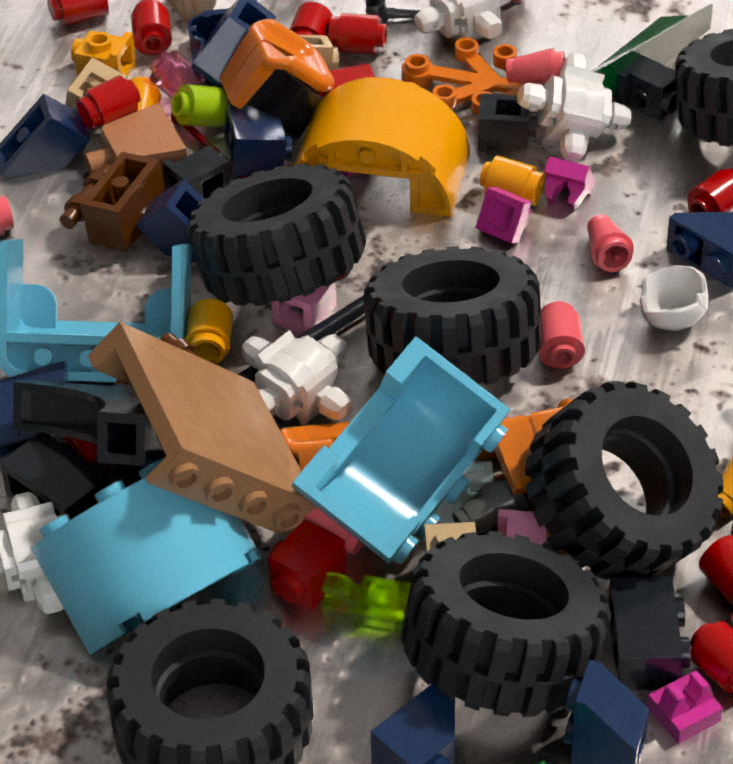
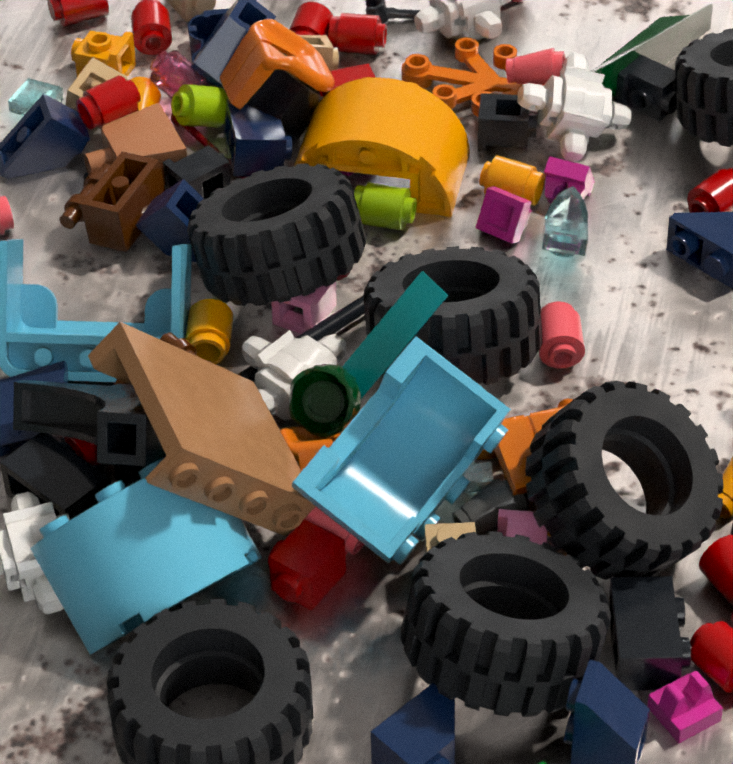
(30, 92): none -> clear light blue tile
(324, 399): none -> dark green hair
(375, 604): clear neon green plate -> none
(385, 205): none -> lime brick
(394, 331): none -> teal sticker
(566, 225): none -> clear light blue plate
(609, 244): coral cone -> none
(674, 297): white hair -> none

